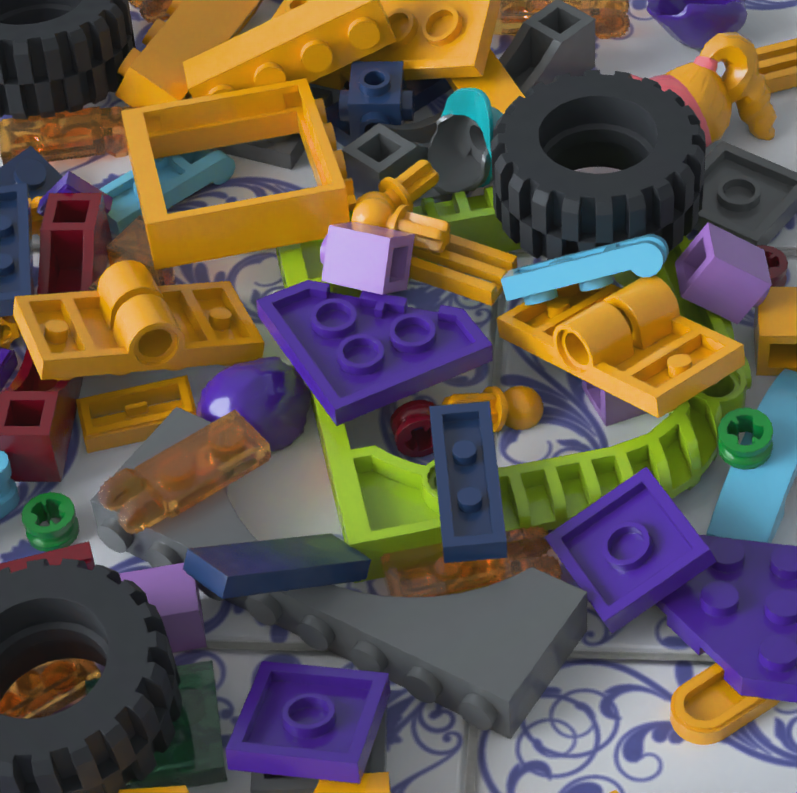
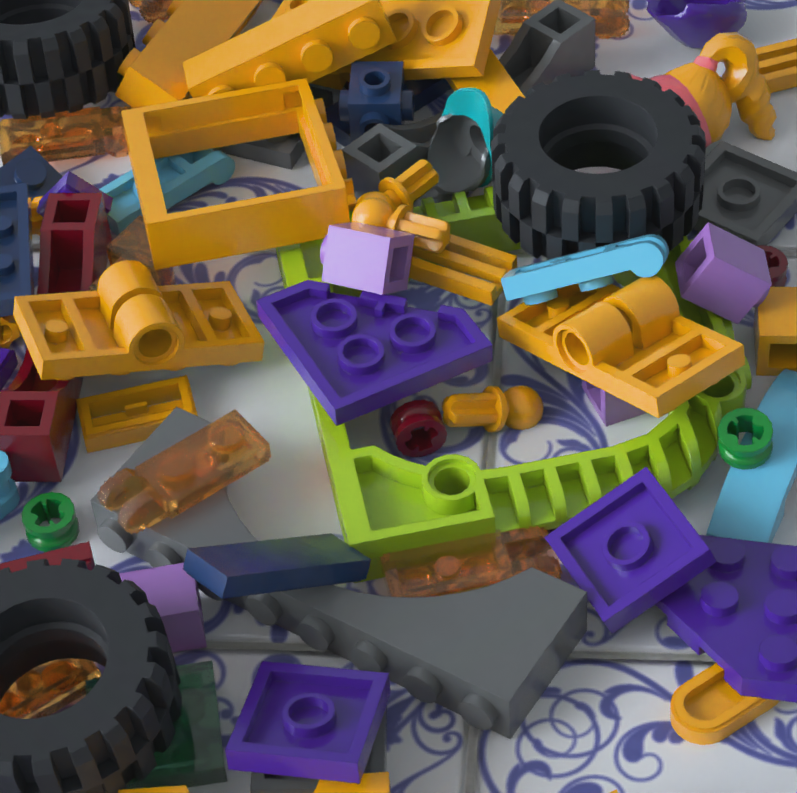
(265, 394): dark purple hair -> none
(467, 482): dark blue plate -> none

